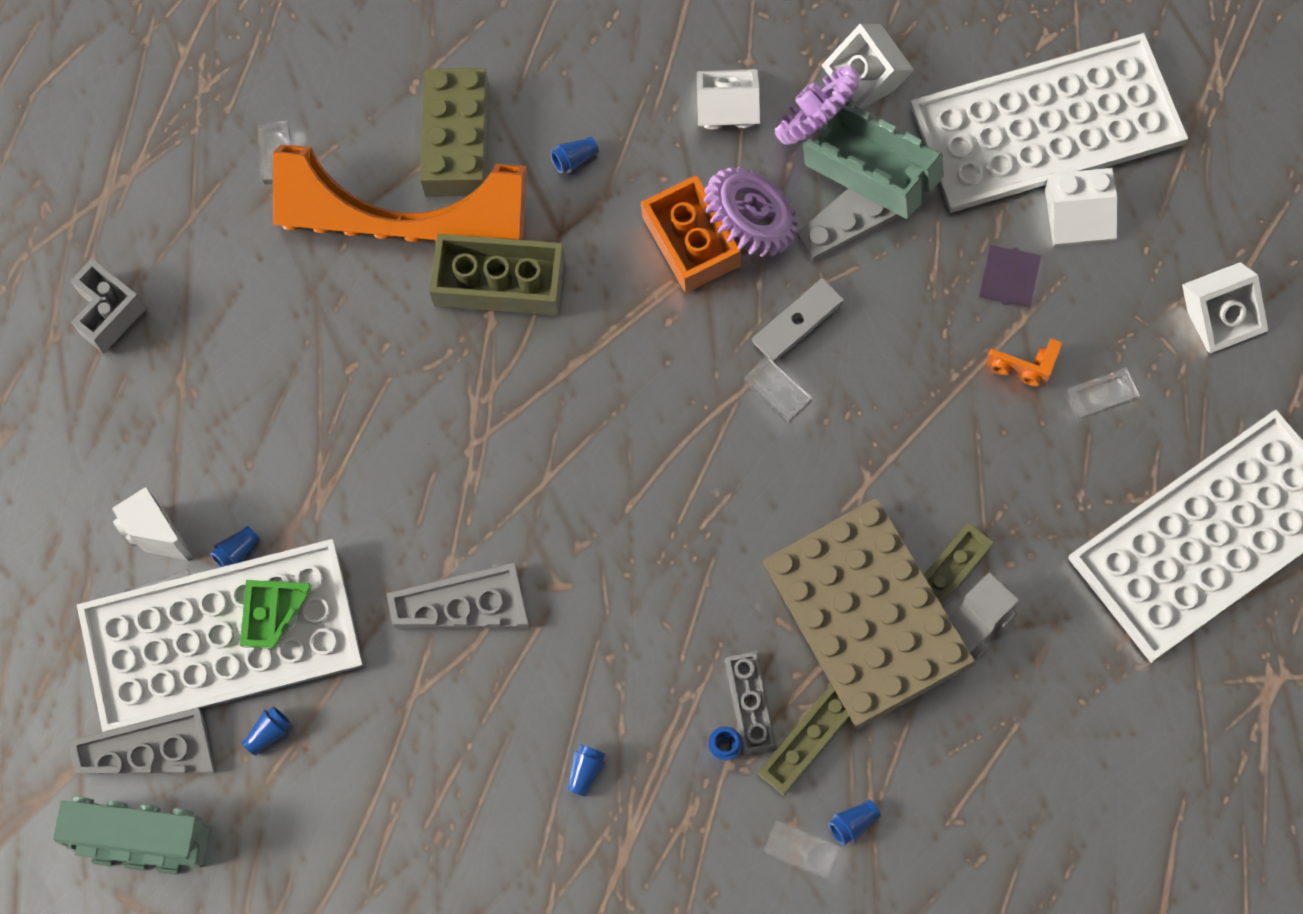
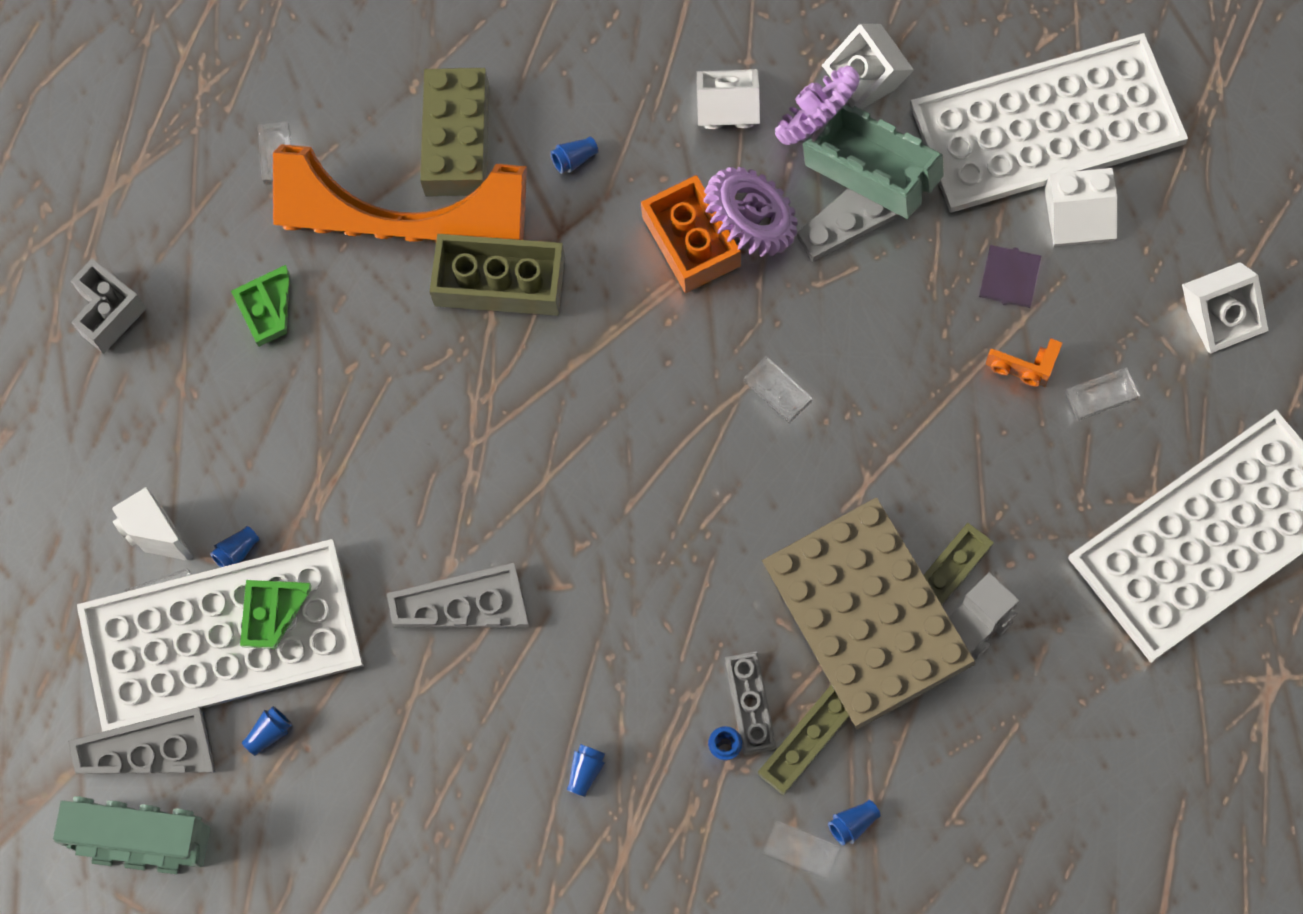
(265, 305): none -> bright green wing
(810, 308): light grey tile -> none

